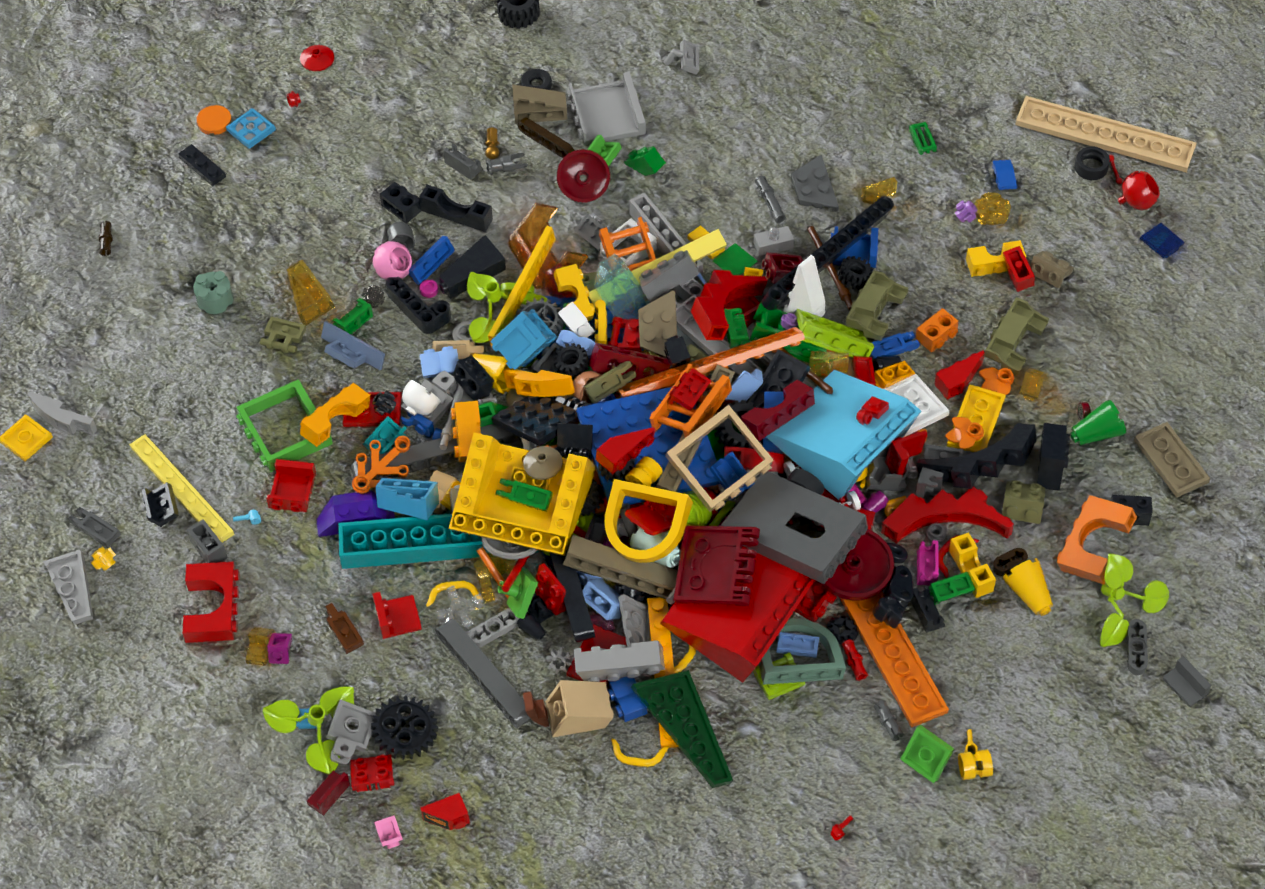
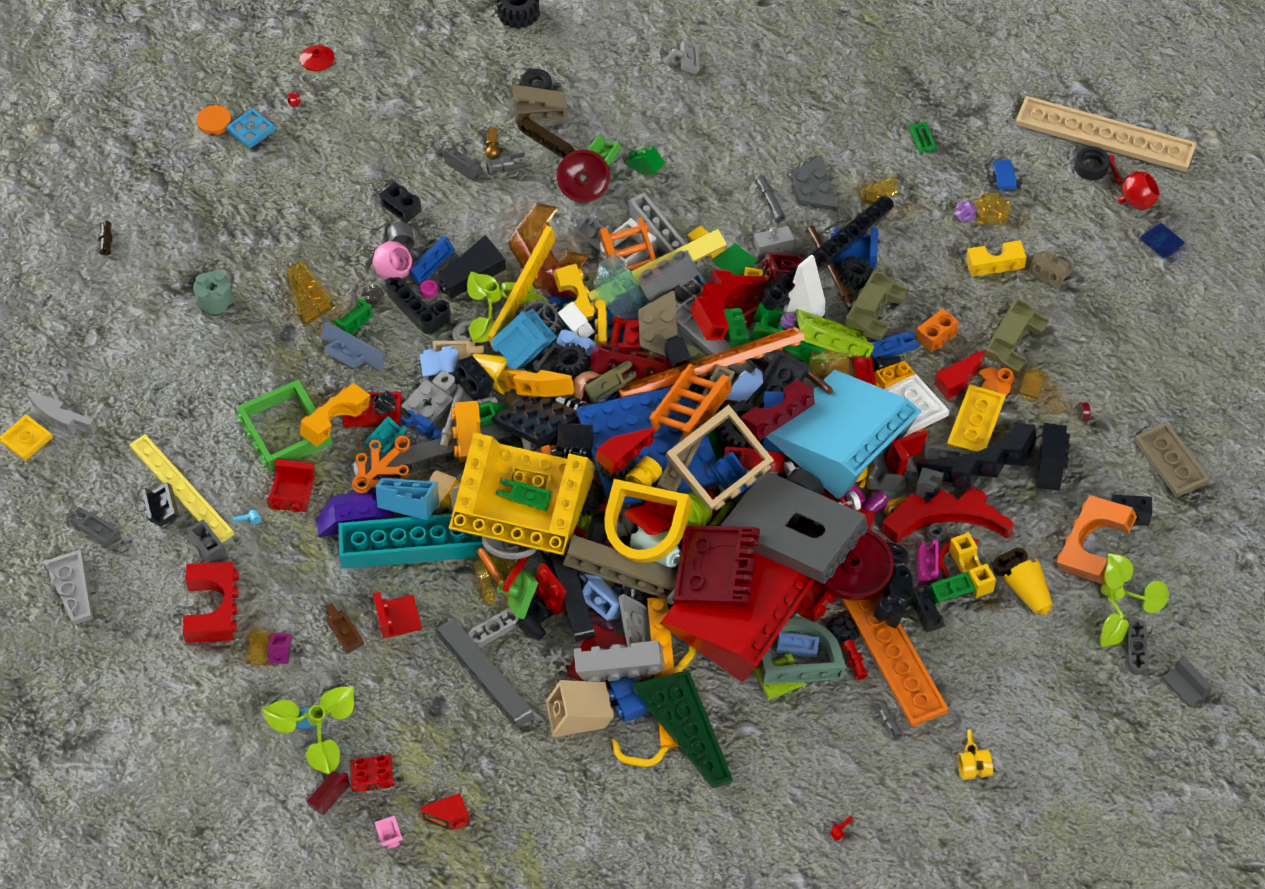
(103, 558): yellow gear -> none
(202, 165): black plate -> none
(283, 330): olive plate -> none
(345, 738): light grey plate -> none
(417, 739): black gear -> none
(419, 399): white cylinder -> none
(436, 202): black arch -> none
(443, 586): yellow animal -> none
(457, 602): clear pin -> none
(536, 709): copper slope -> none
(544, 468): dark tan dish -> none
(607, 110): light grey panel -> none
(690, 390): red bracket -> none
(872, 408): red plate -> none
(927, 753): bright green tile -> none
(963, 432): orange plate -> none
(1019, 269): red slope -> none
(1023, 501): olive bracket -> none
(1099, 425): green cone -> none

